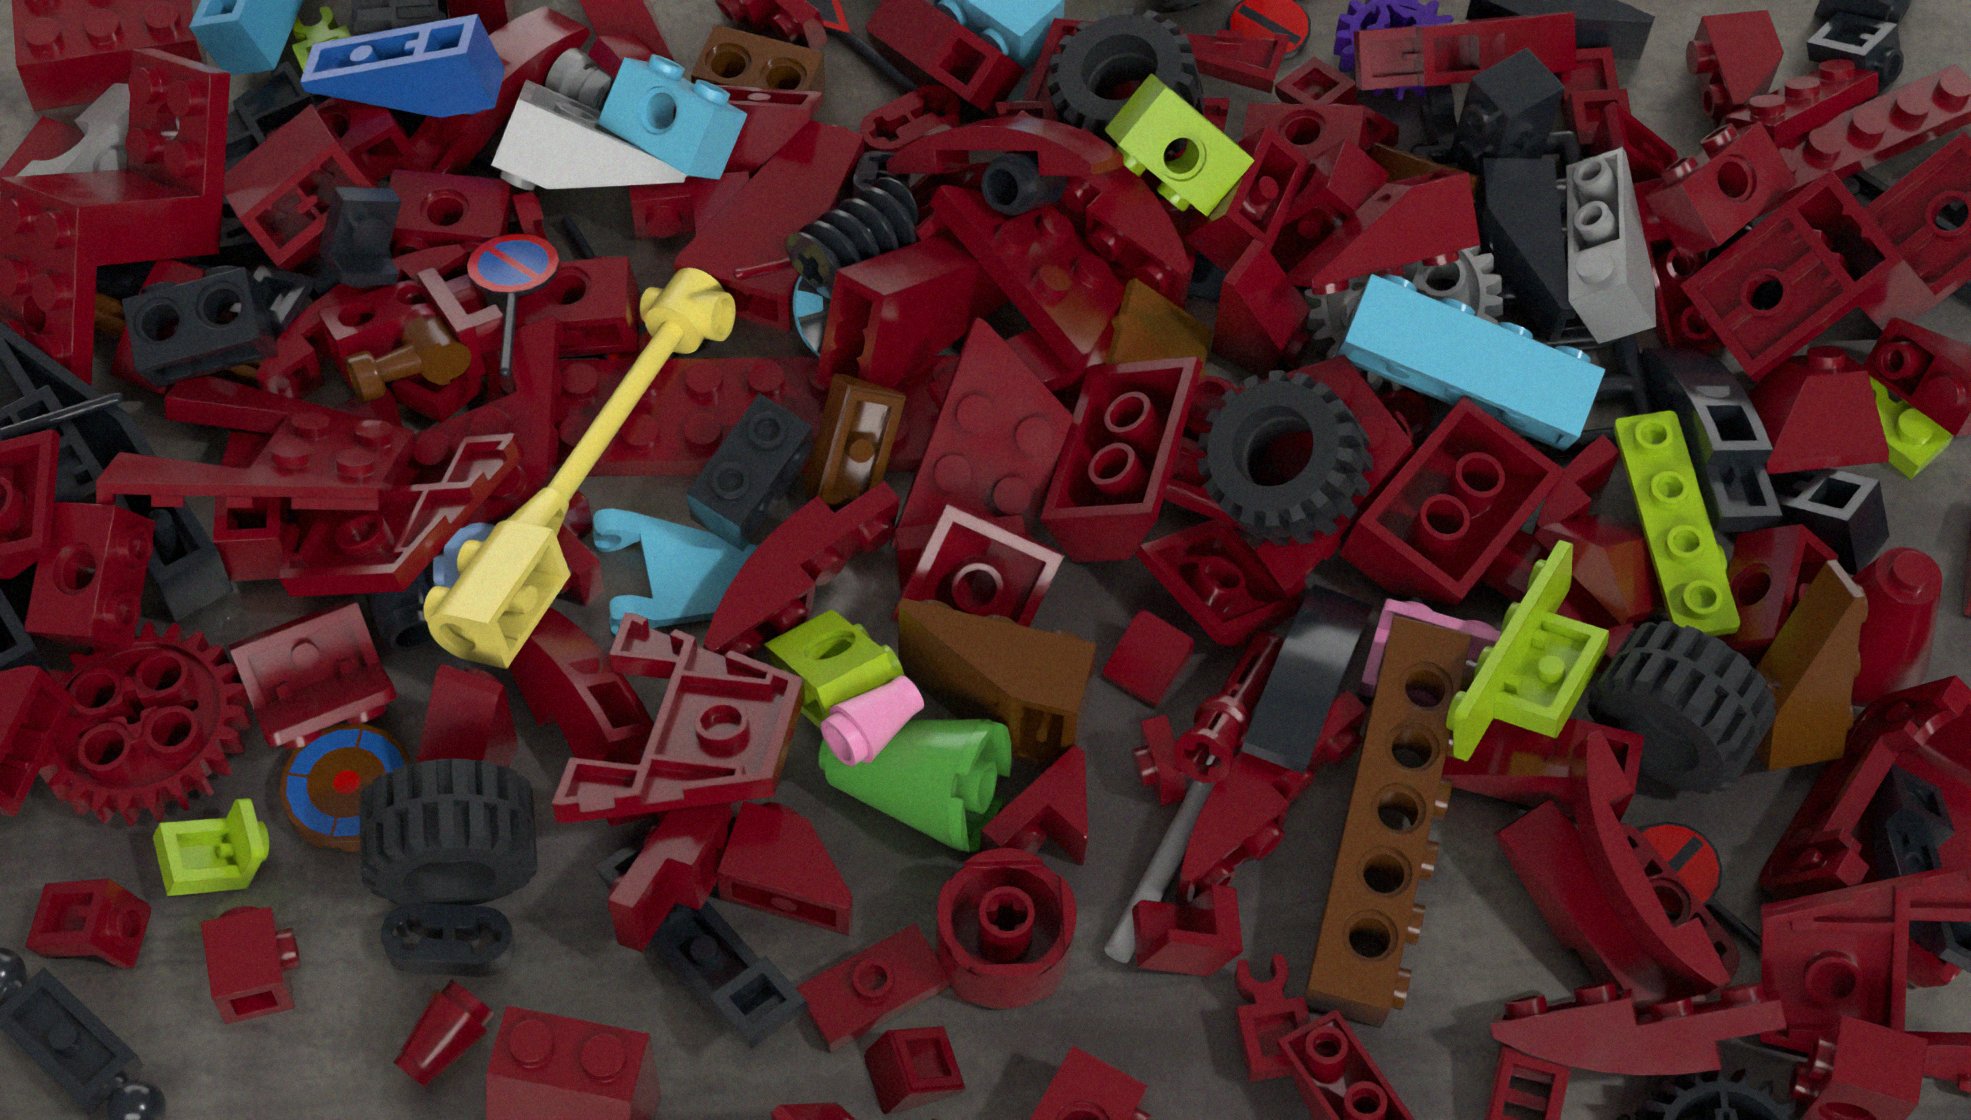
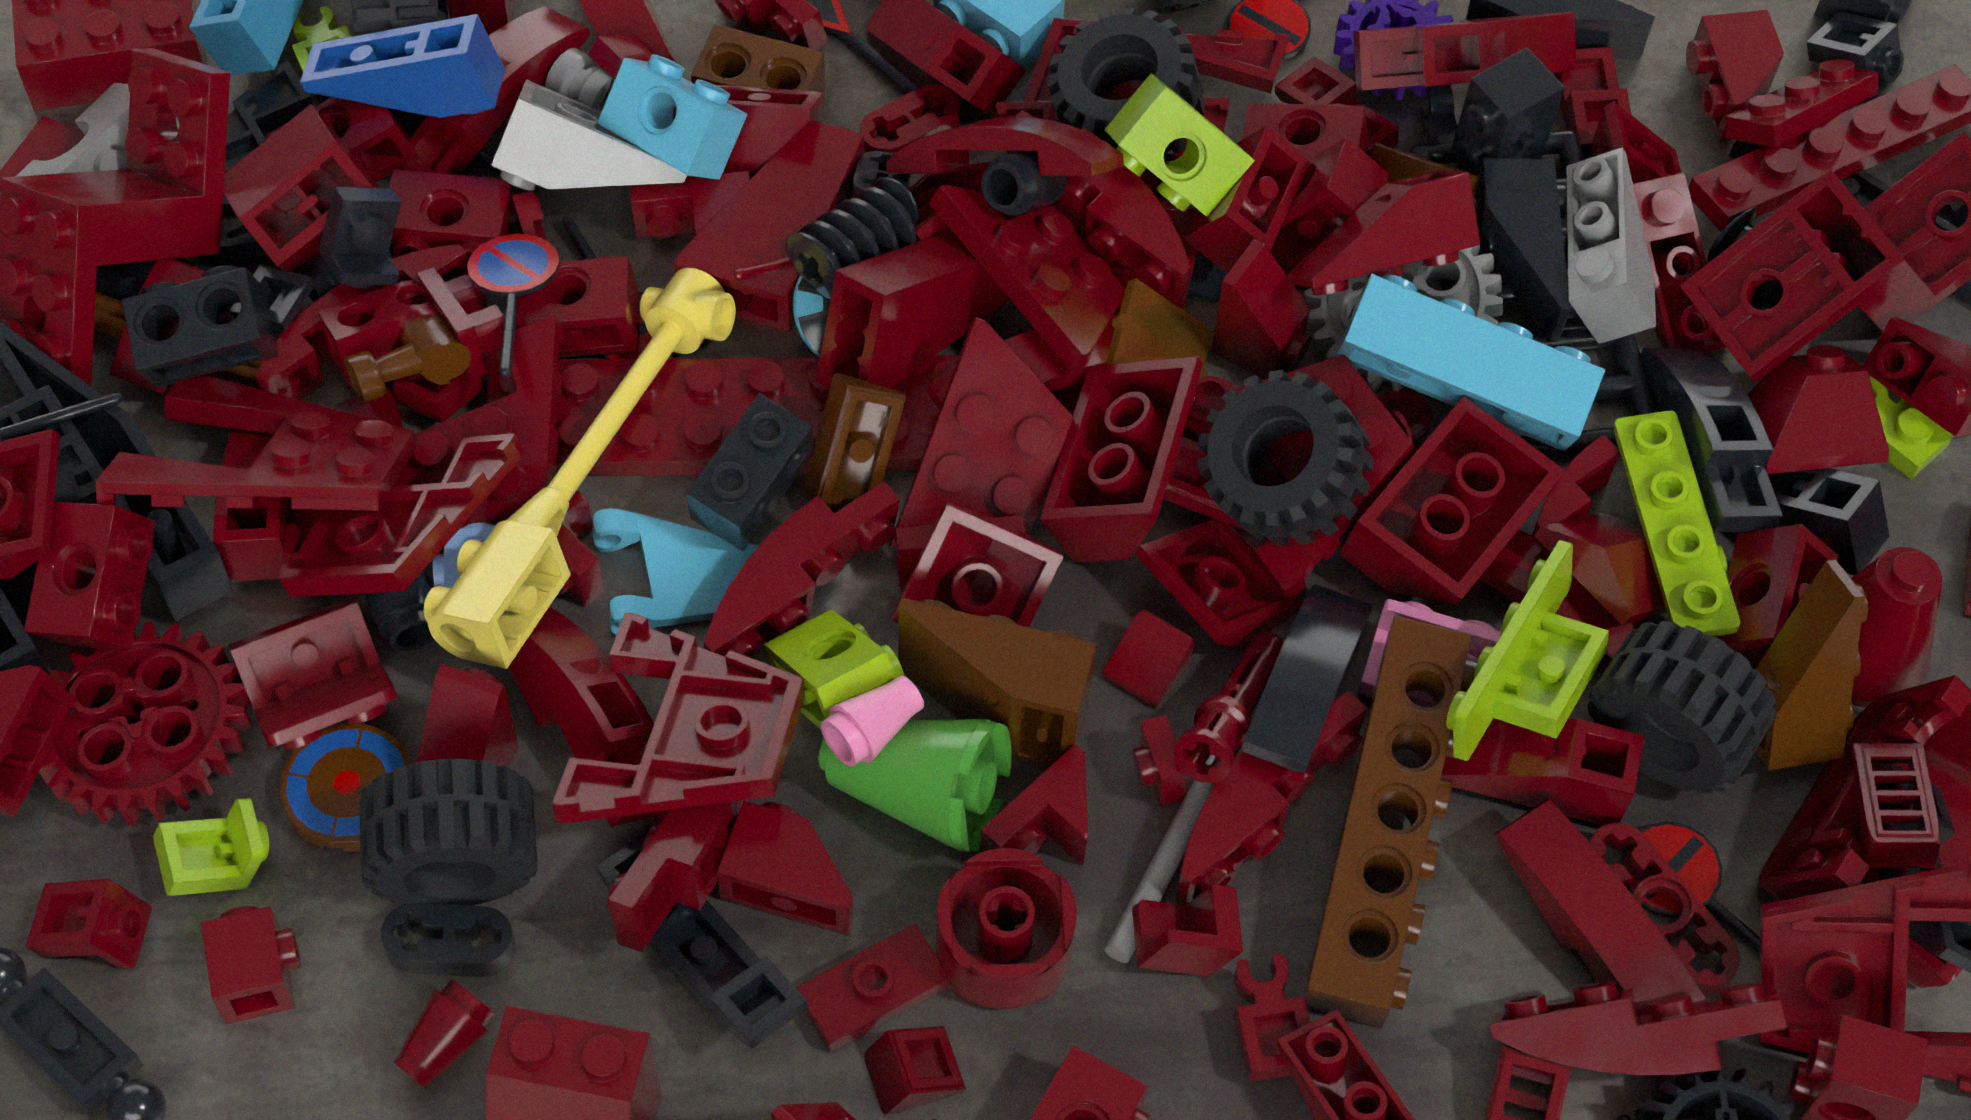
(1680, 951): dark red slope -> none
(1720, 188): dark red brick -> none
(1896, 846): none -> dark red slope

